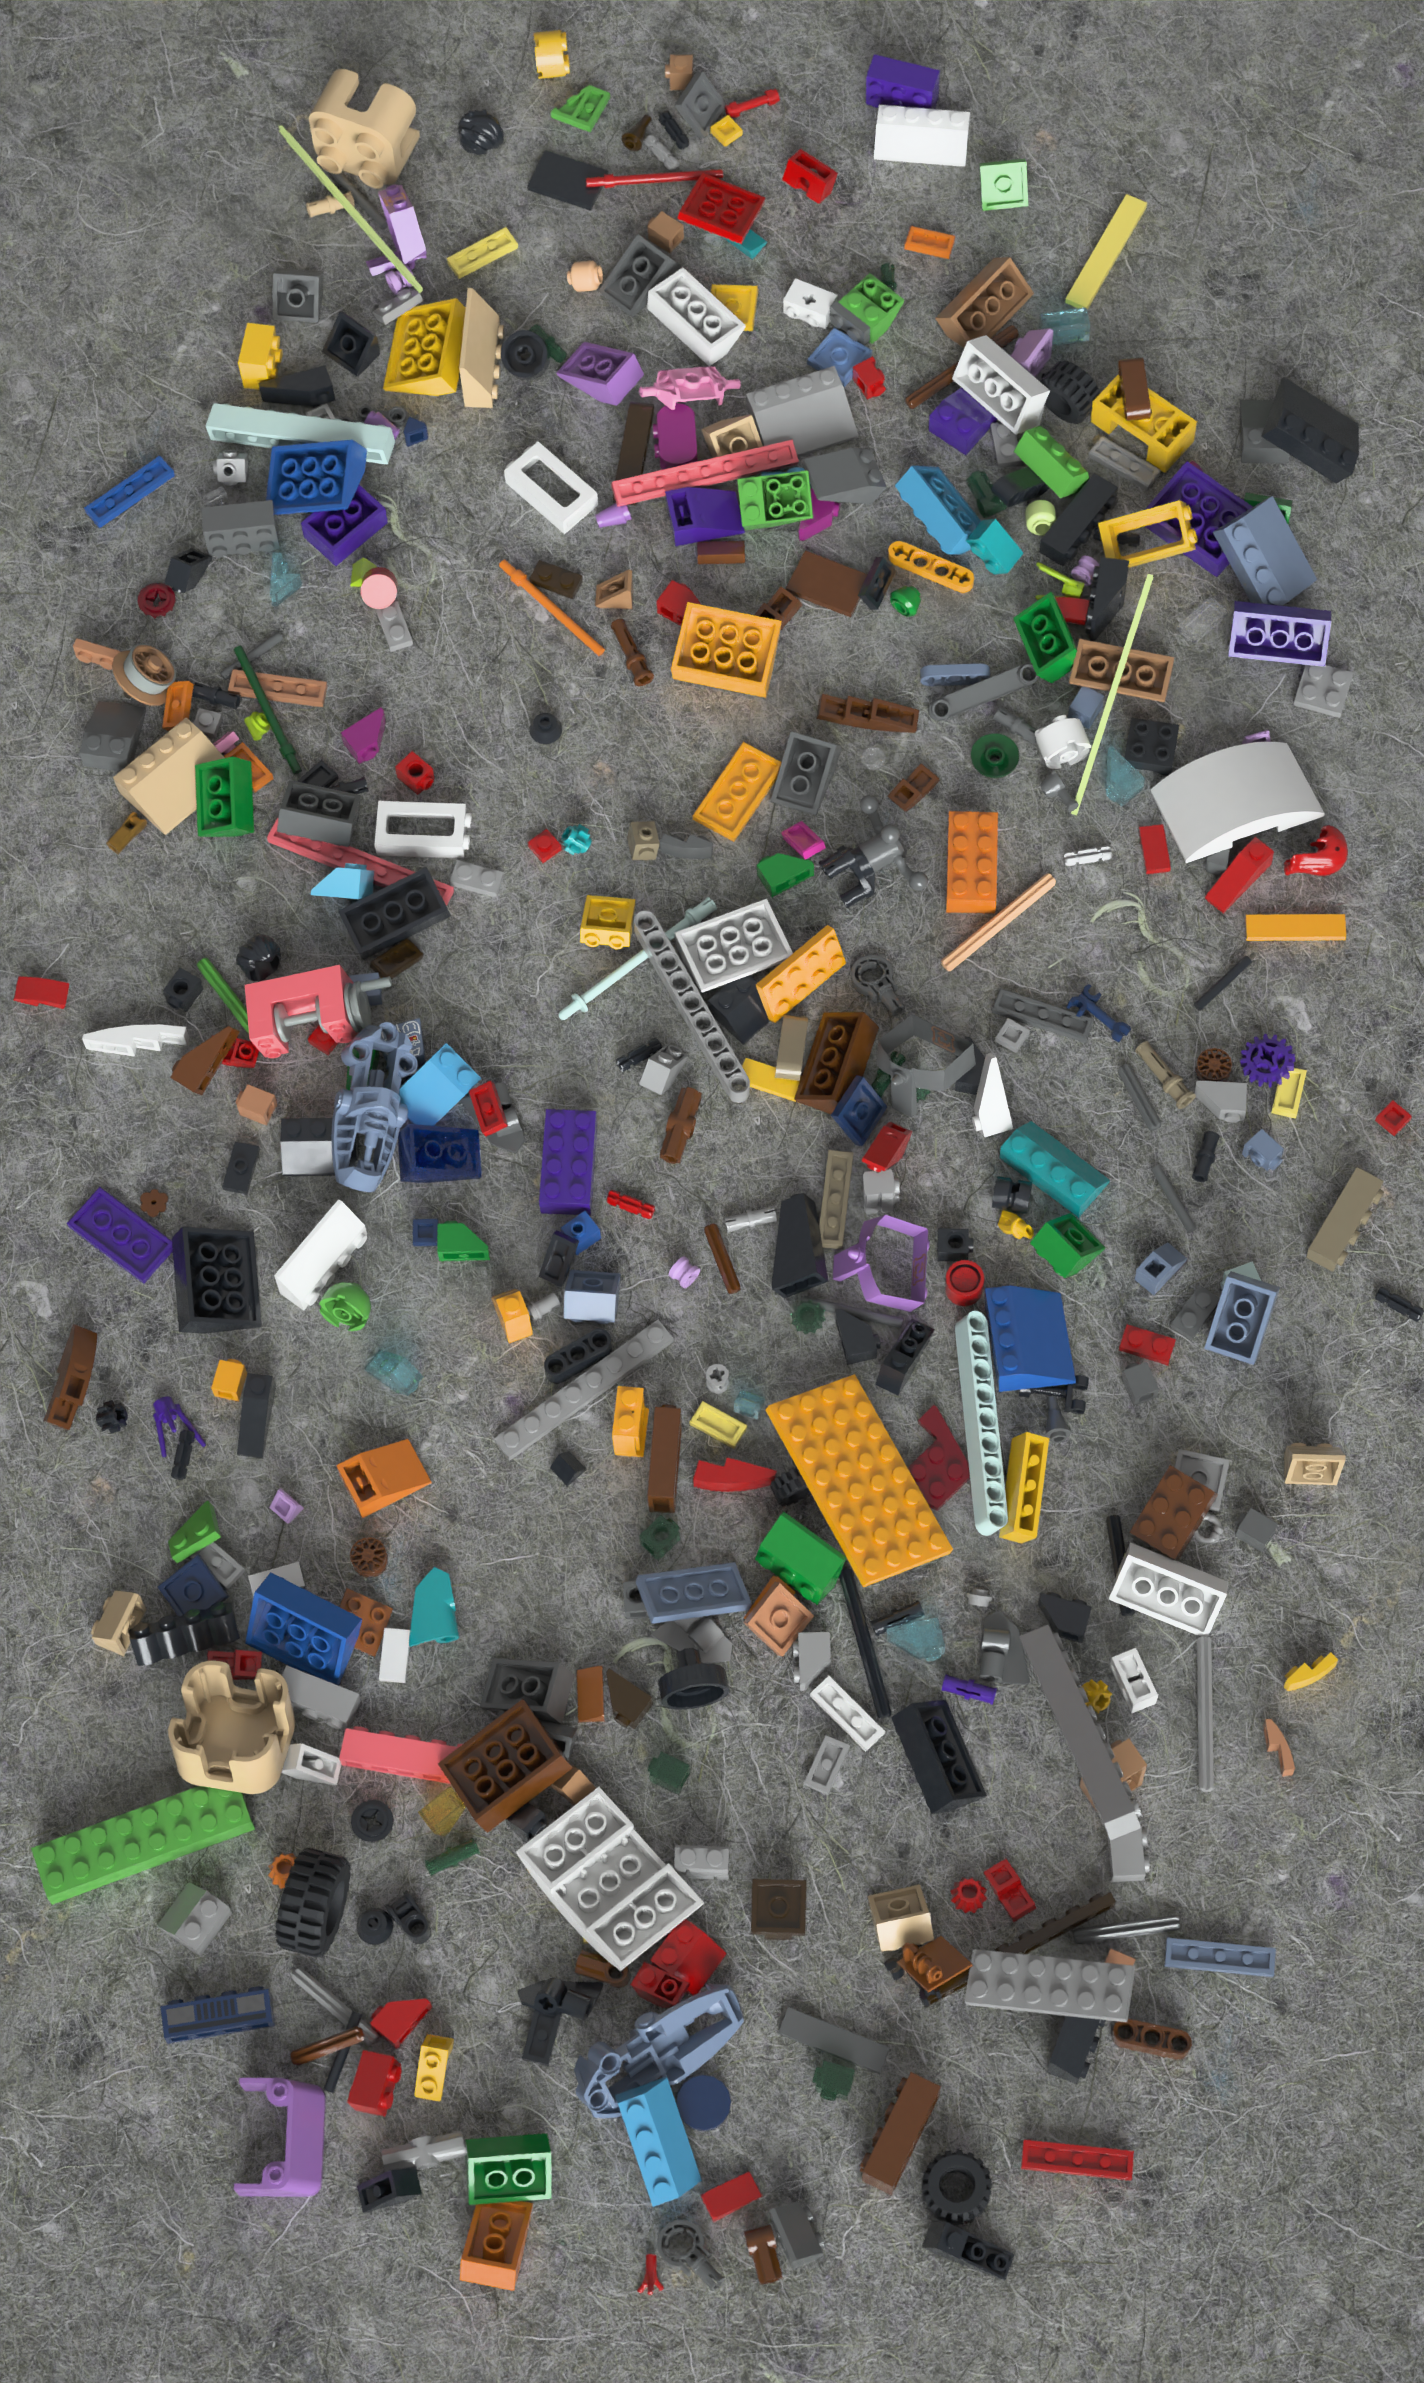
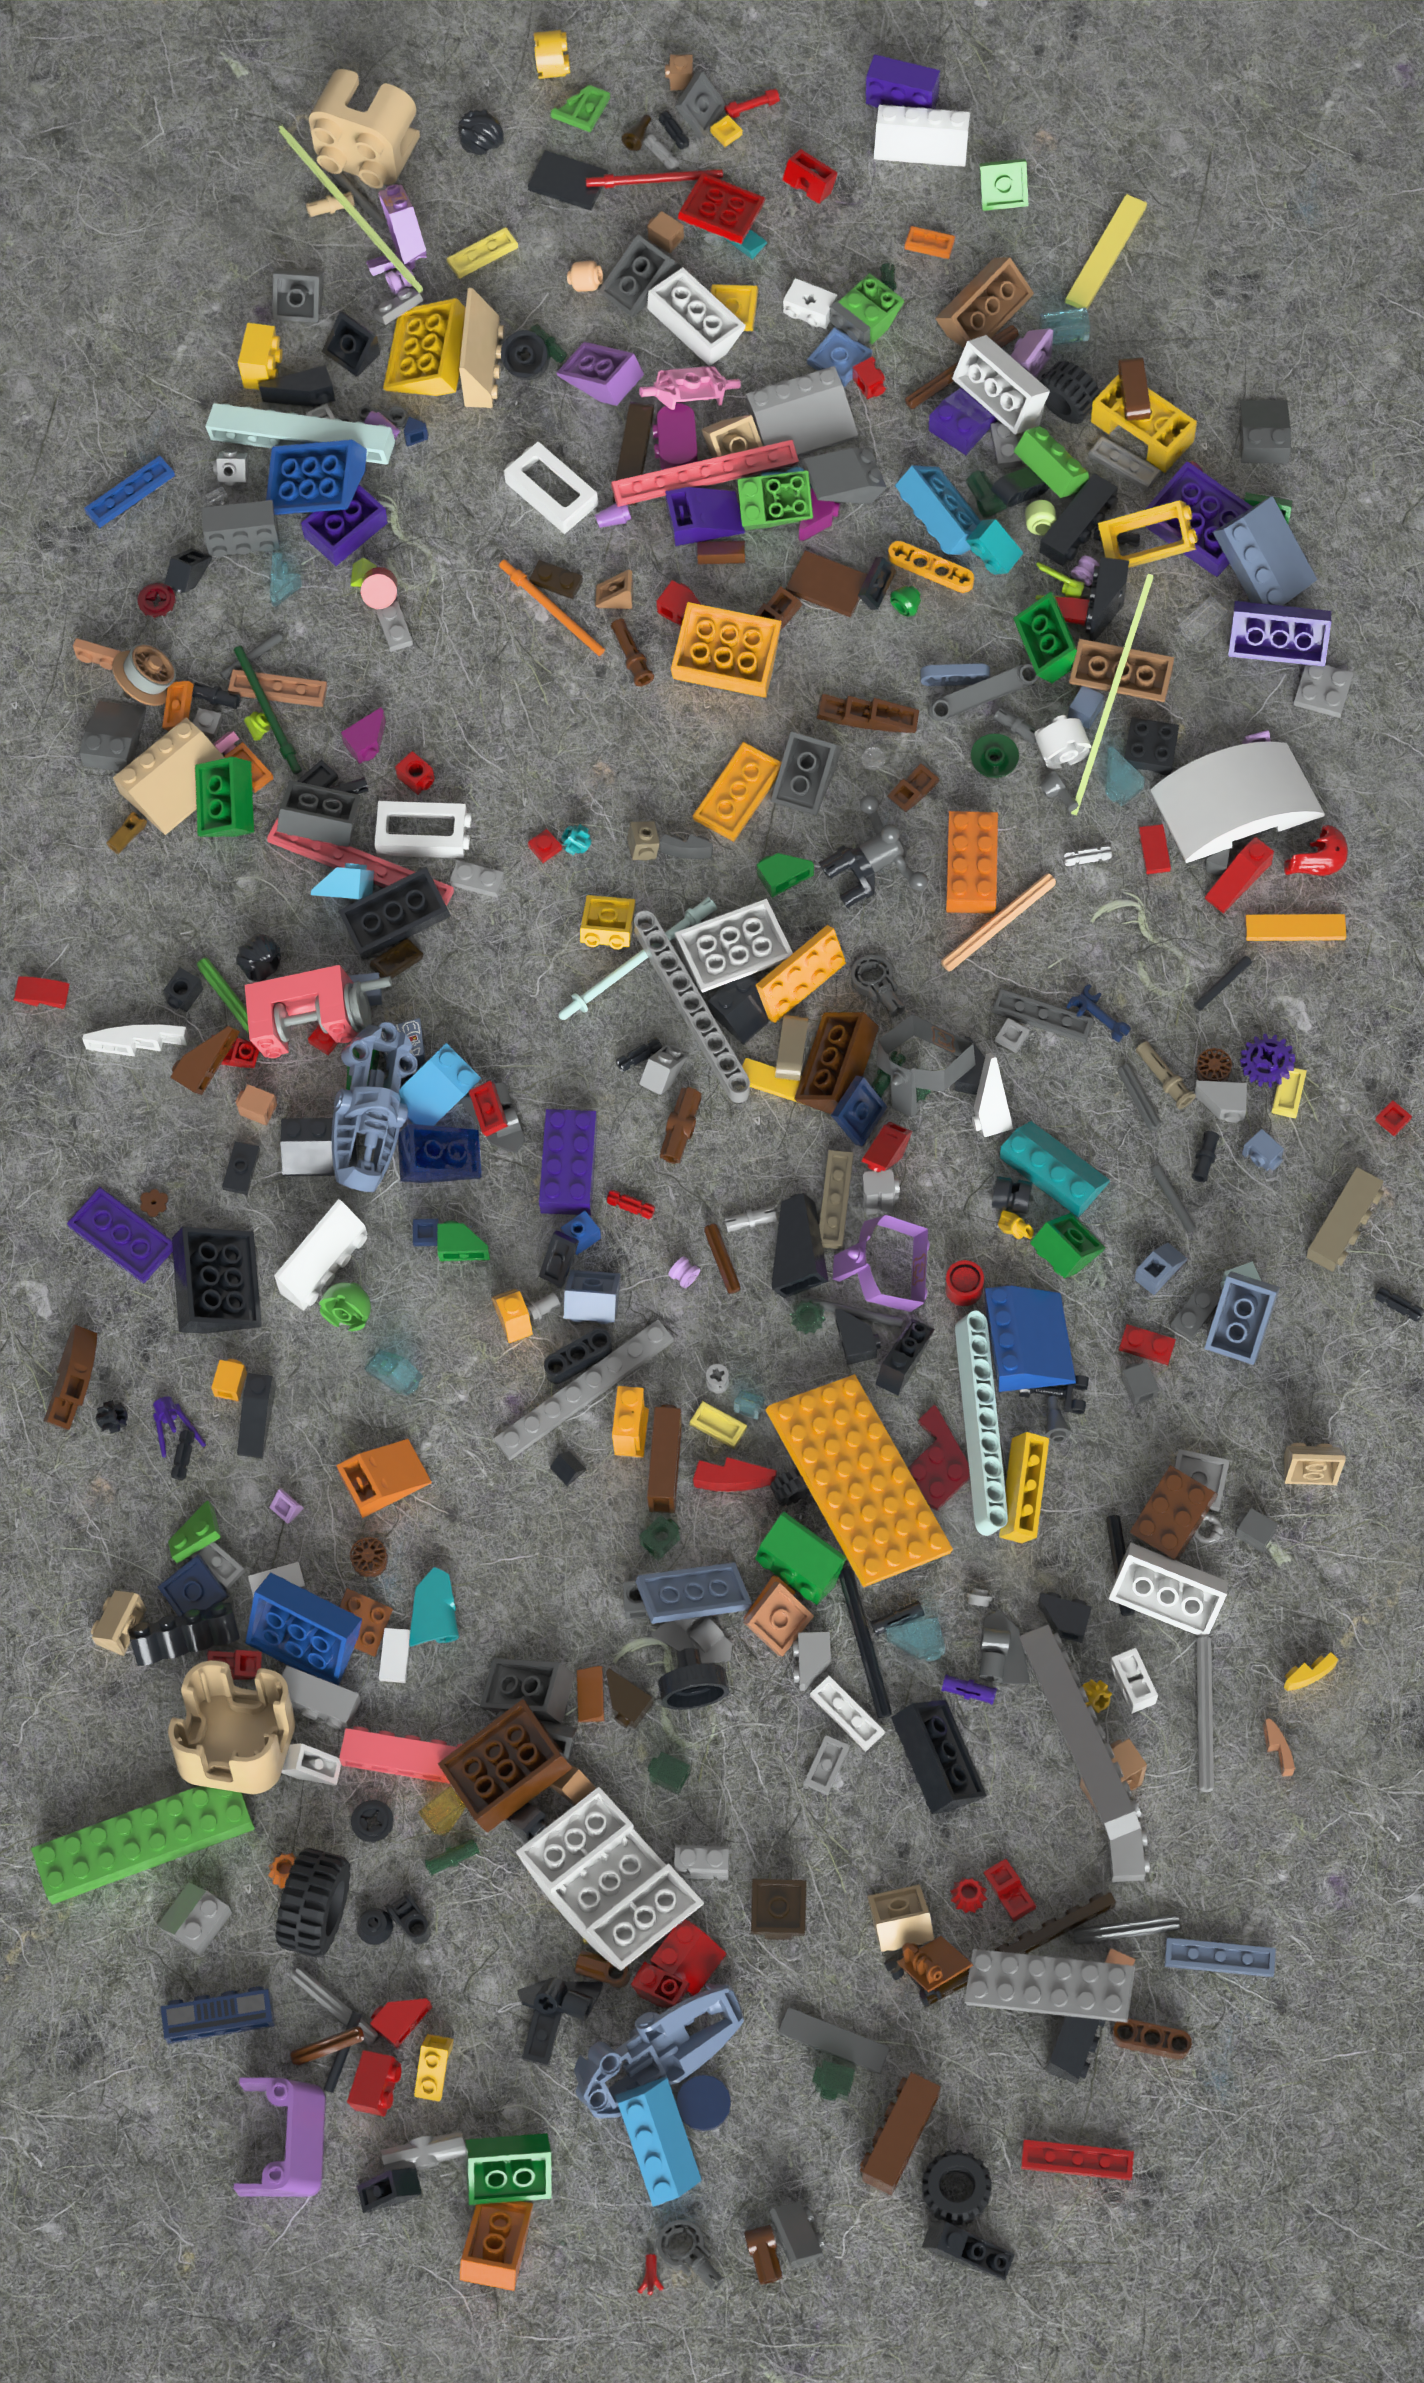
(545, 728): black cone -> none
(730, 2196): red slope -> none
(803, 840): dark pink tile -> none
(947, 1236): black brick -> none
(1312, 432): black slope -> none

